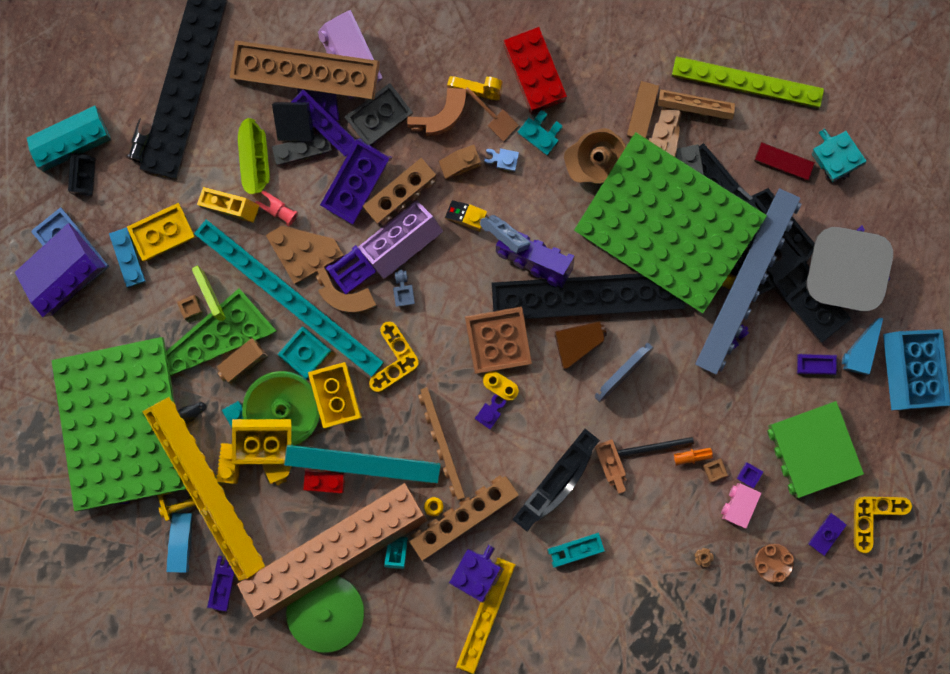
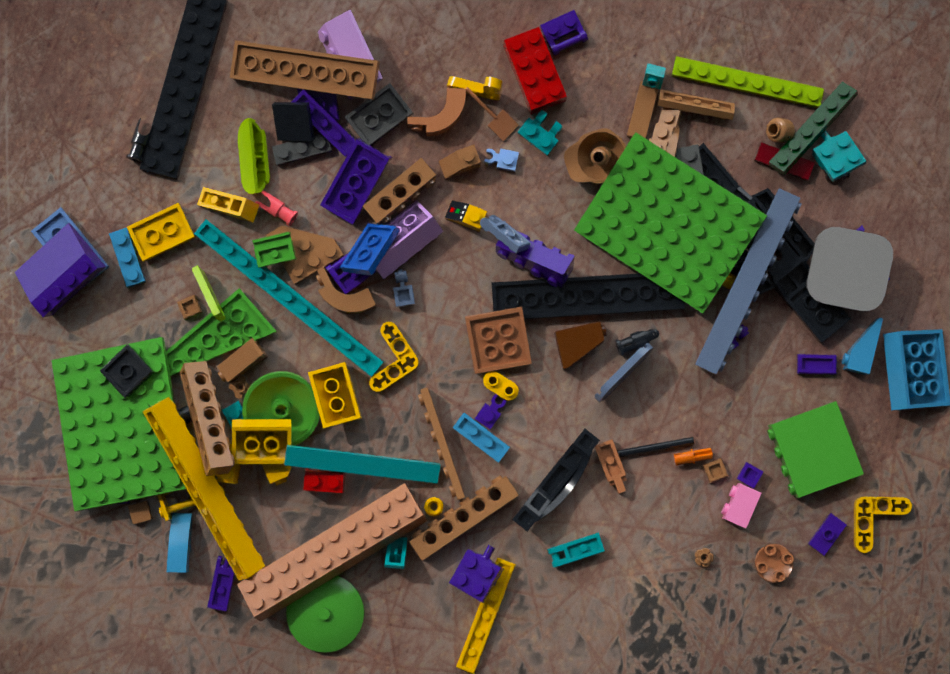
(68, 137): teal slope -> none
(81, 174): black hinge -> none
(127, 371): none -> black tile
(140, 512): none -> medium nougat tile
(212, 462): none -> medium nougat brick
(235, 387): none -> medium nougat plate
(274, 249): none -> bright green plate
(304, 352): teal tile -> none
(369, 249): none -> blue plate
(481, 437): none -> dark azure plate
(561, 27): none -> dark purple plate
(637, 340): none -> black piece
(654, 76): none -> teal bracket
(780, 130): none -> medium nougat head
(813, 128): none -> dark green plate

